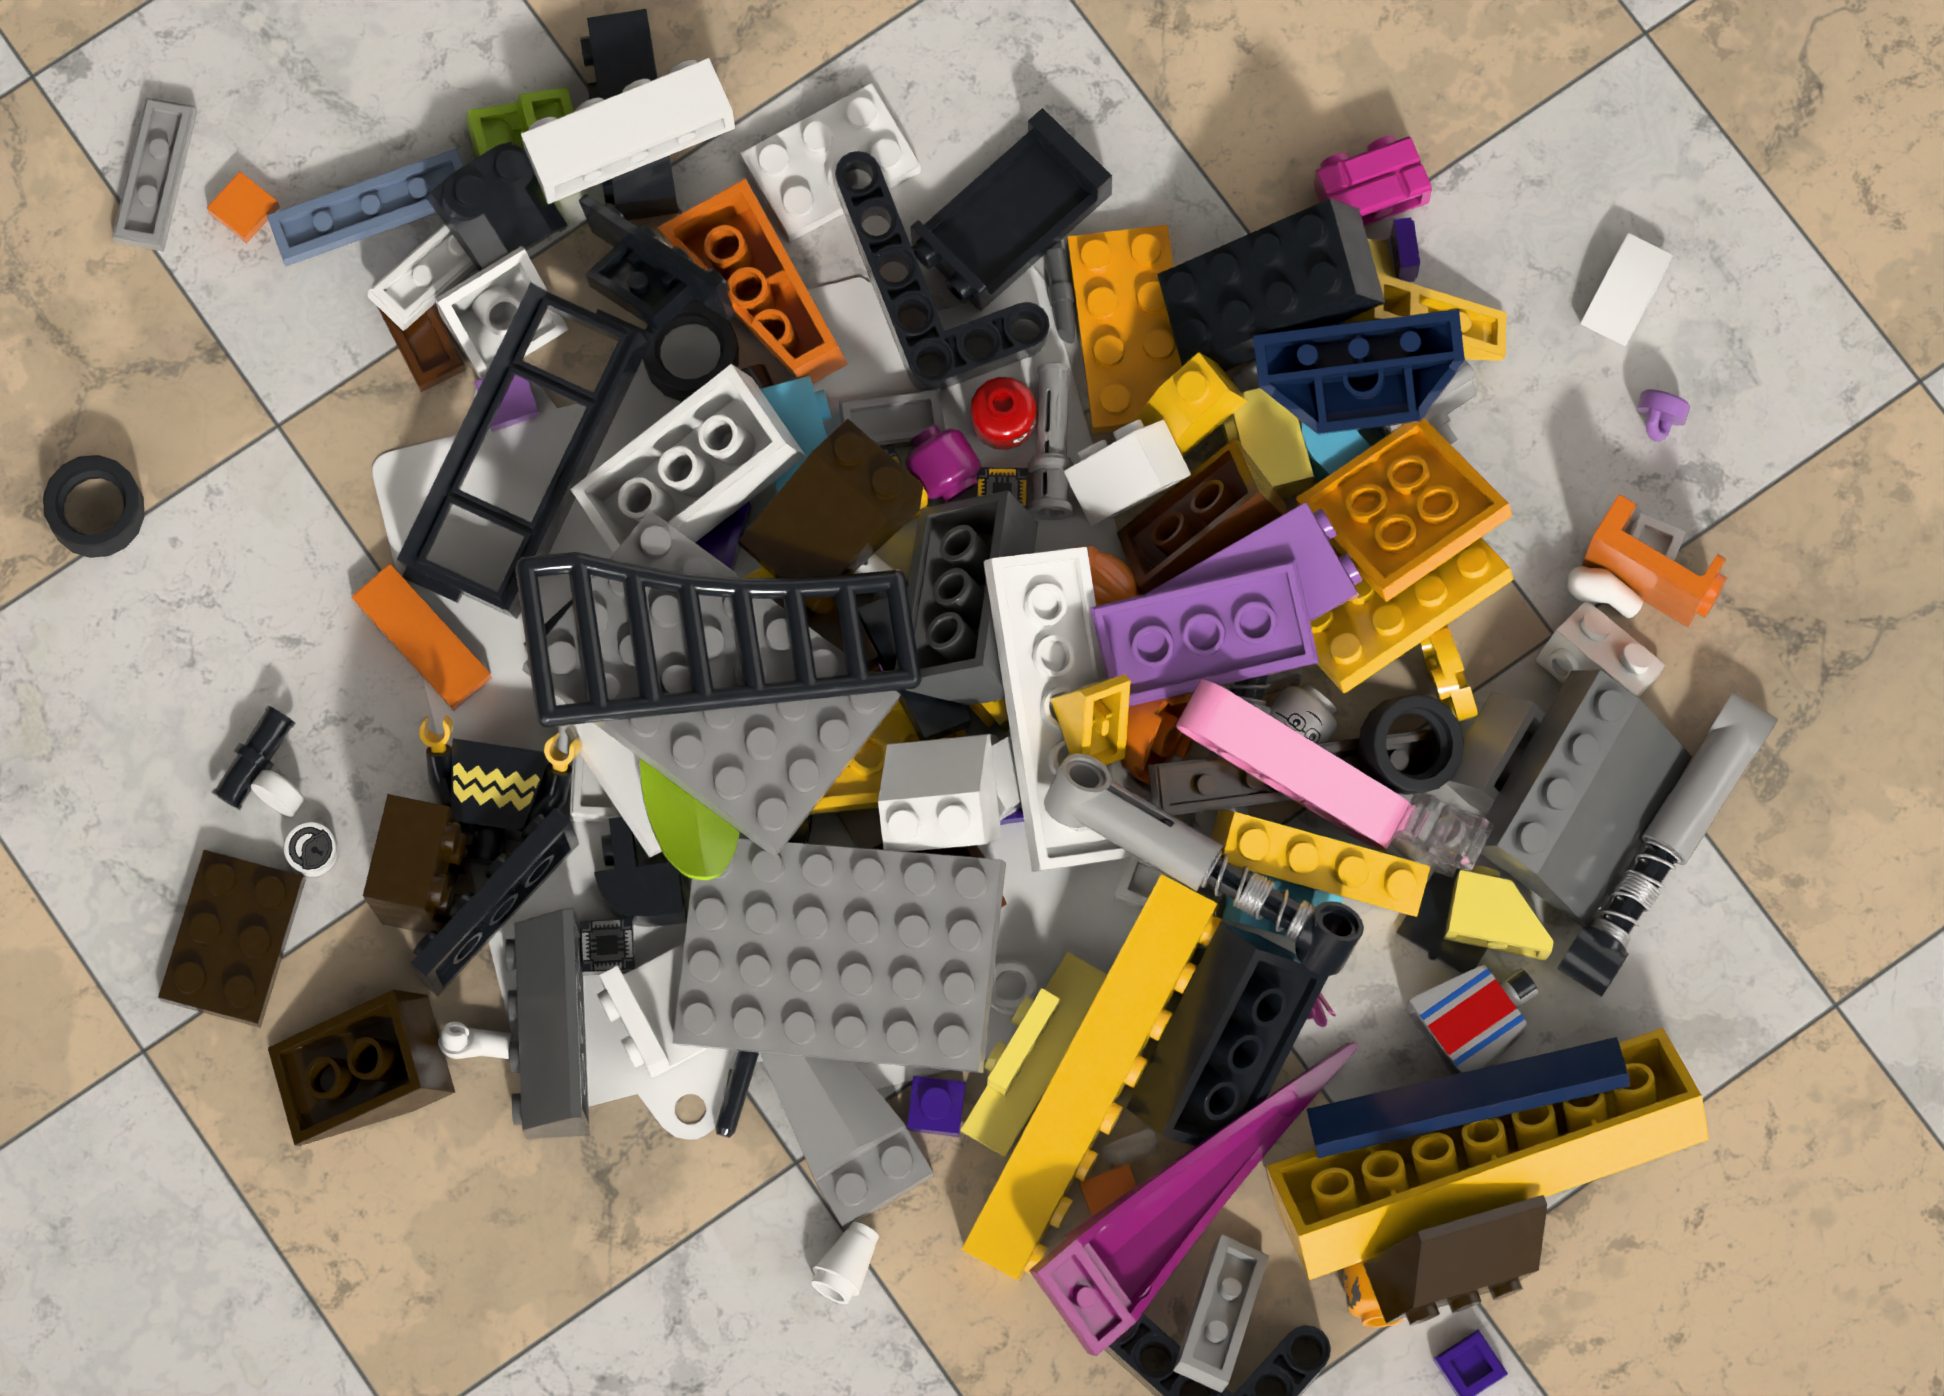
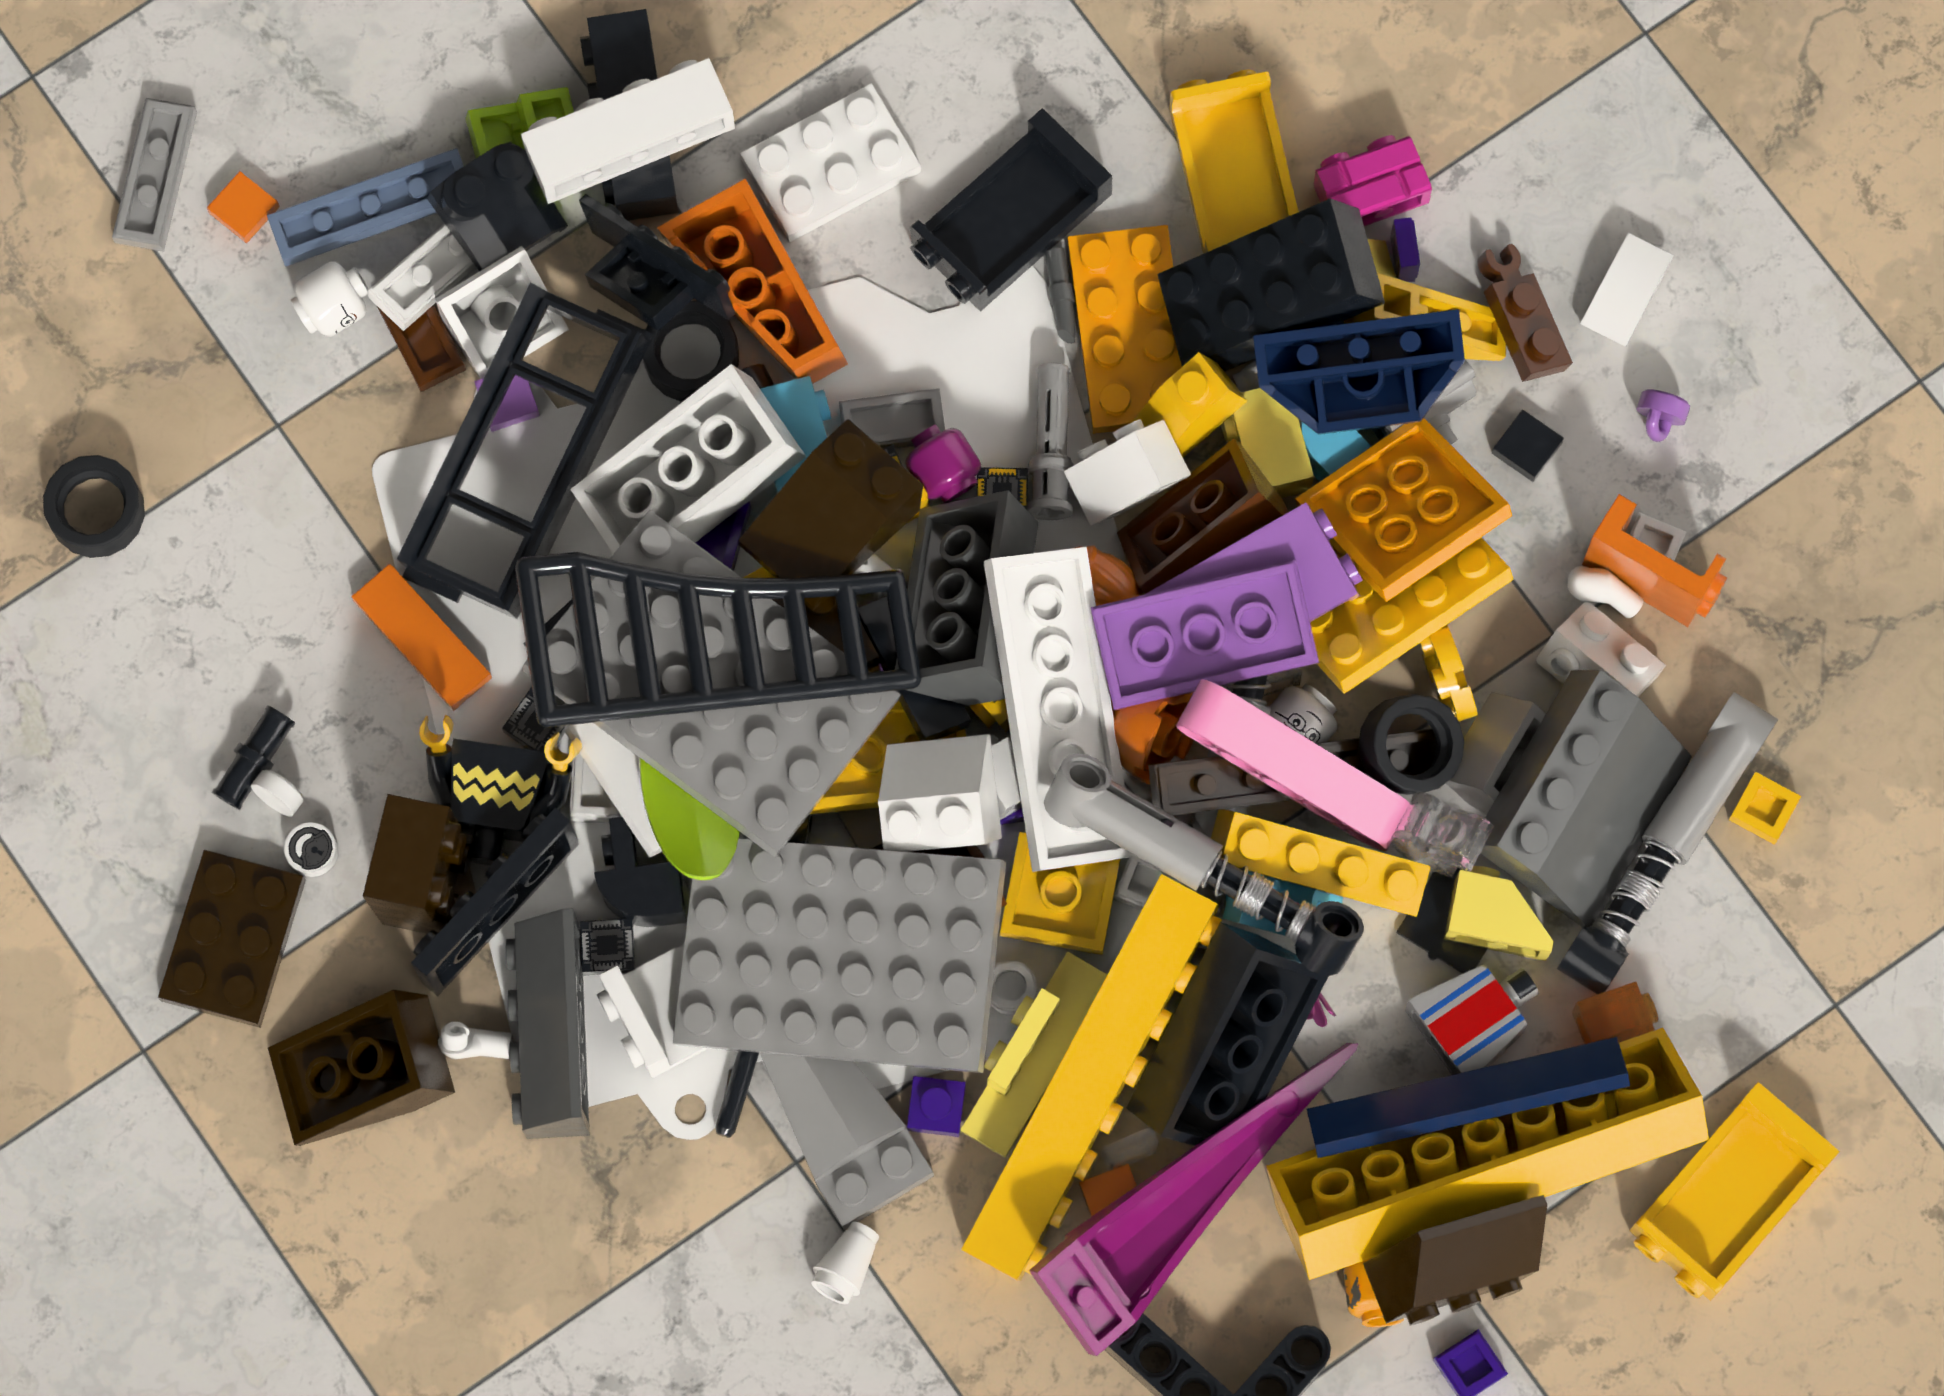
(330, 298): none -> white head
(526, 730): none -> tile
(914, 293): black beam -> none
(1003, 413): red head -> none
(1059, 905): none -> yellow plate
(1096, 718): yellow slope -> none
(1221, 1313): light grey plate -> none
(1231, 156): none -> yellow panel
(1523, 316): none -> reddish brown plate
(1527, 445): none -> black tile
(1615, 1013): none -> clear orange brick
(1732, 1193): none -> yellow panel
(1765, 808): none -> yellow tile

